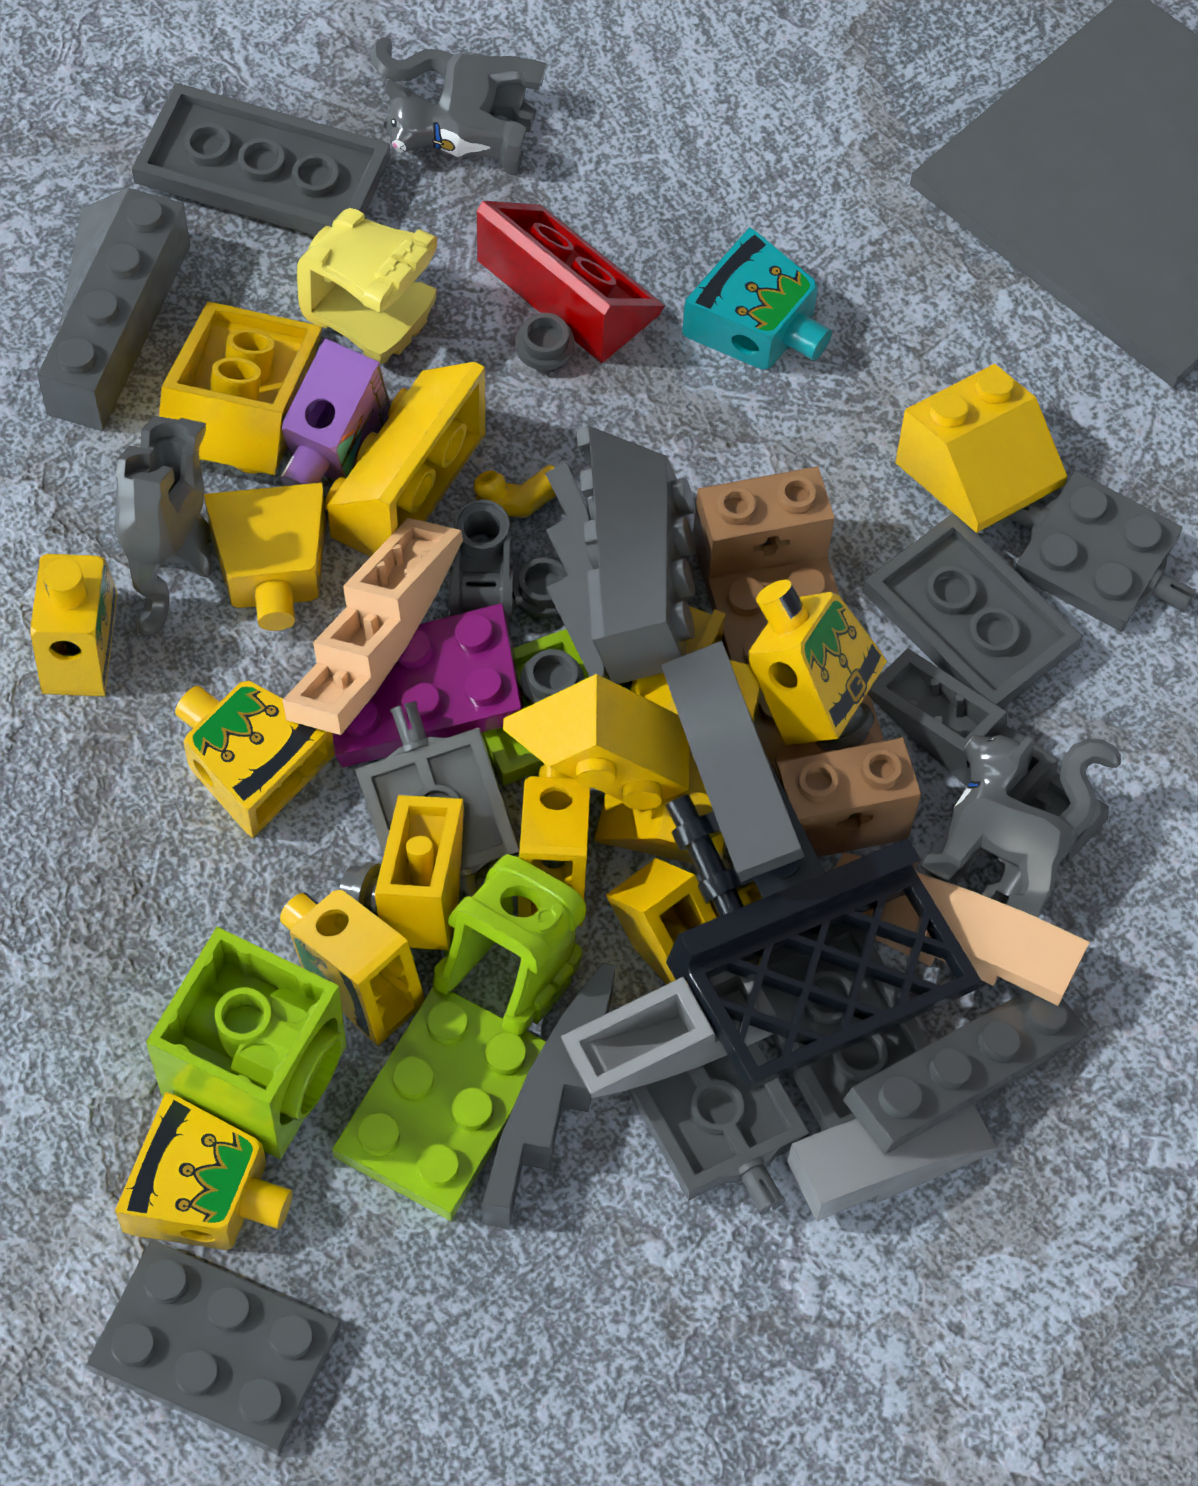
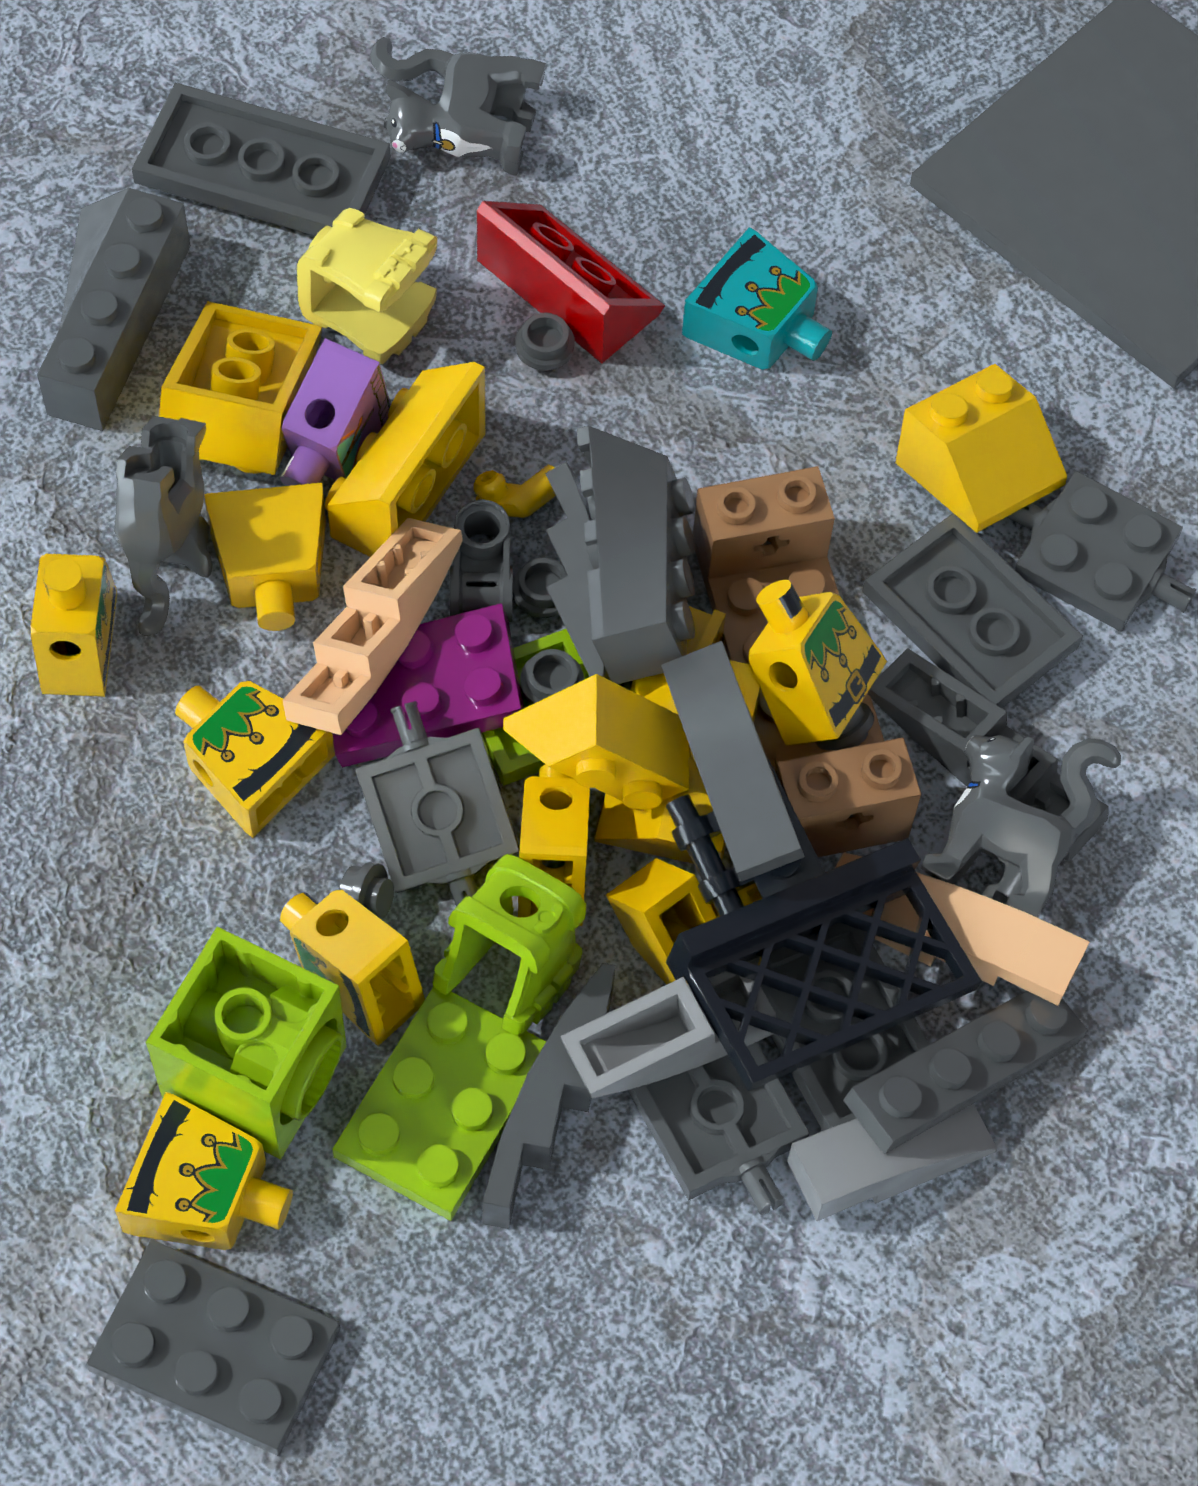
(422, 870): yellow slope -> none

